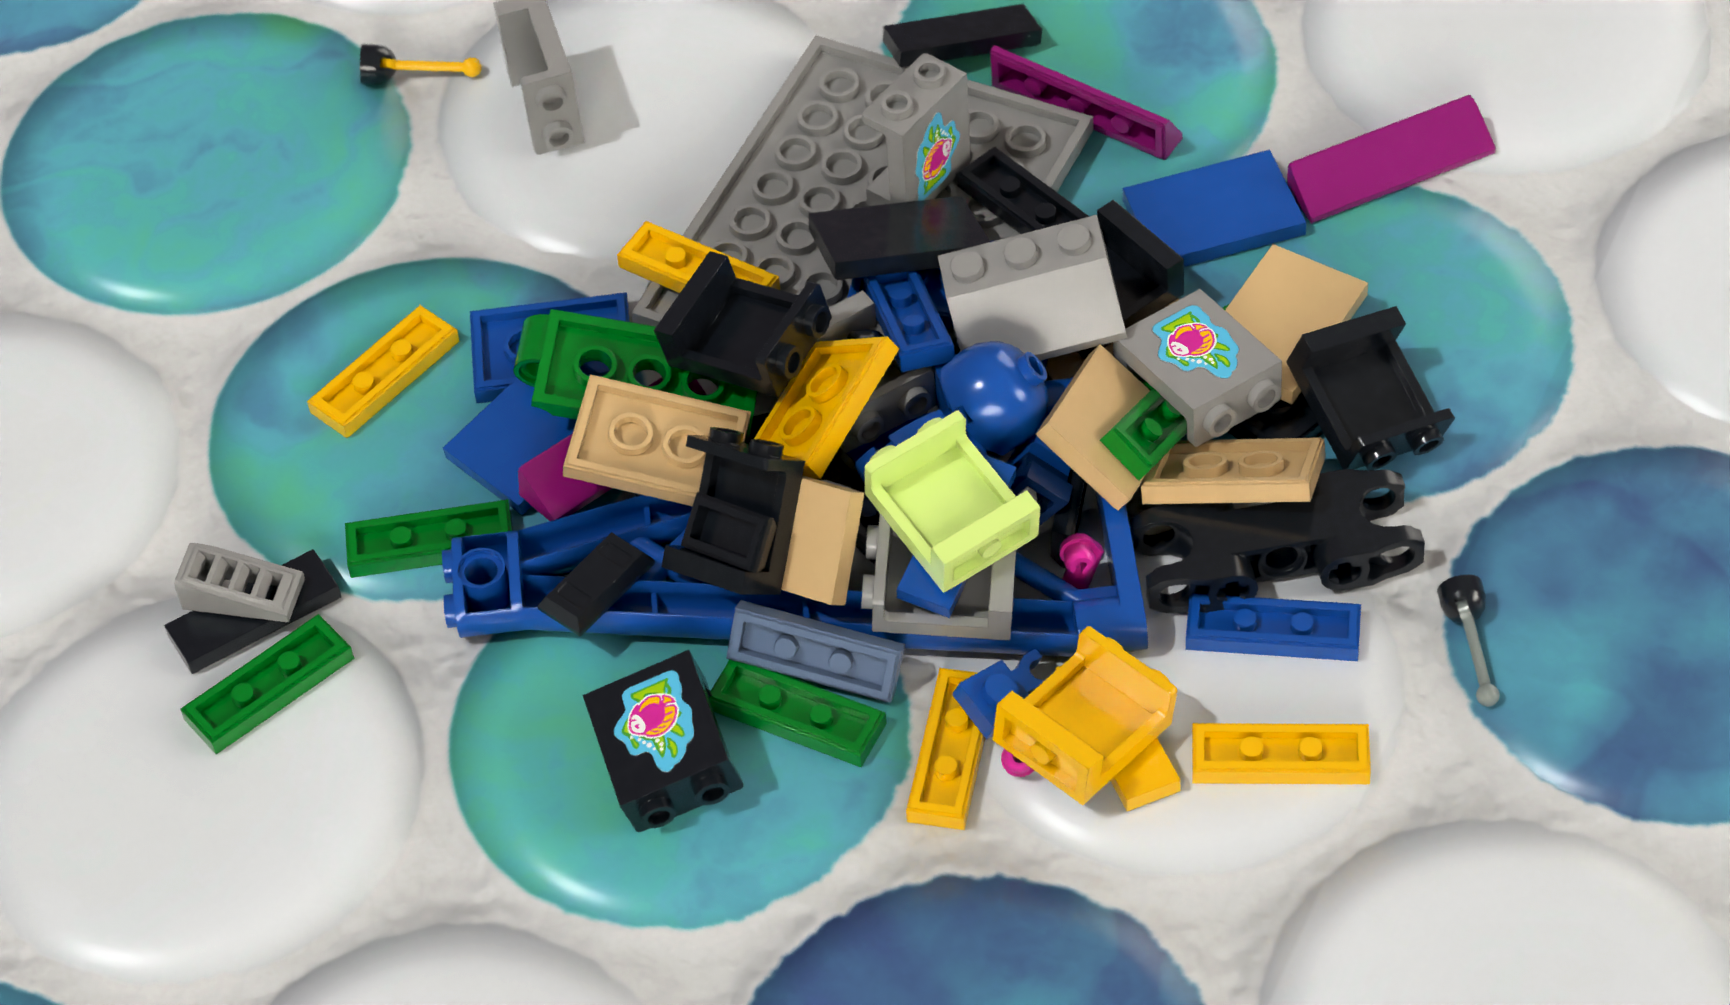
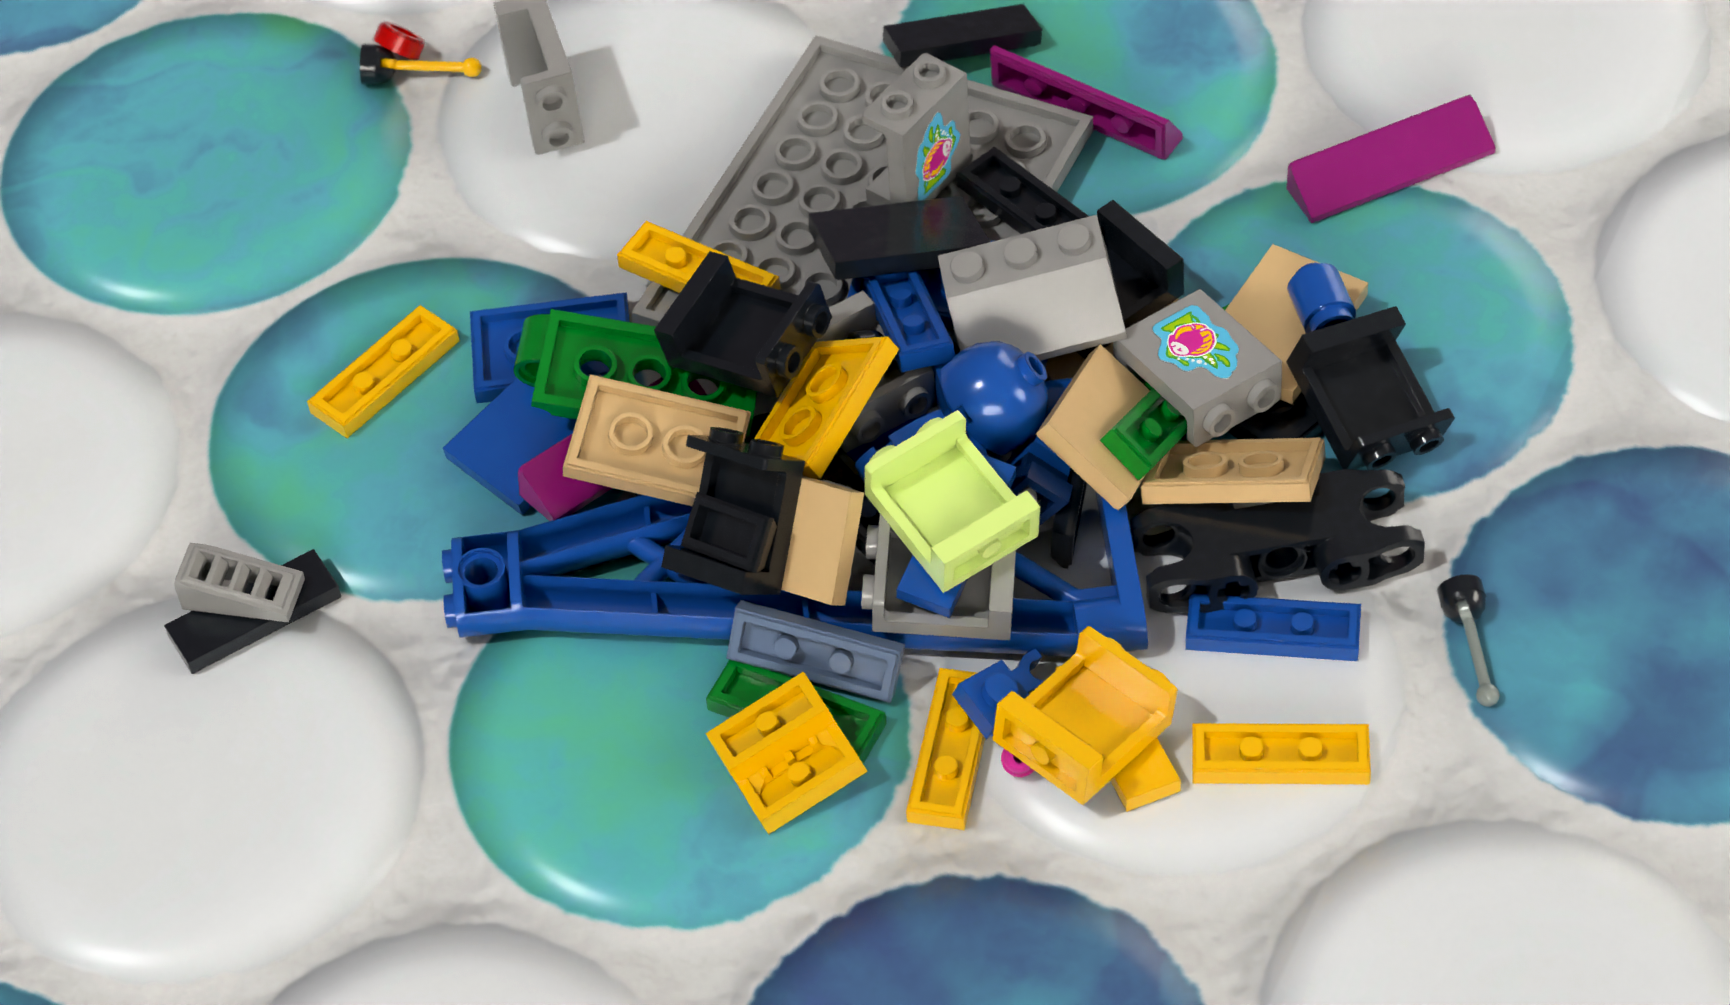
(267, 683): green tile -> none
(399, 40): none -> red tile
(418, 537): green tile -> none
(596, 584): black tile -> none
(662, 742): black panel -> none
(786, 752): none -> yellow slope
(1081, 558): dark pink arm -> none
(1218, 208): blue tile -> none
(1320, 296): none -> blue brick

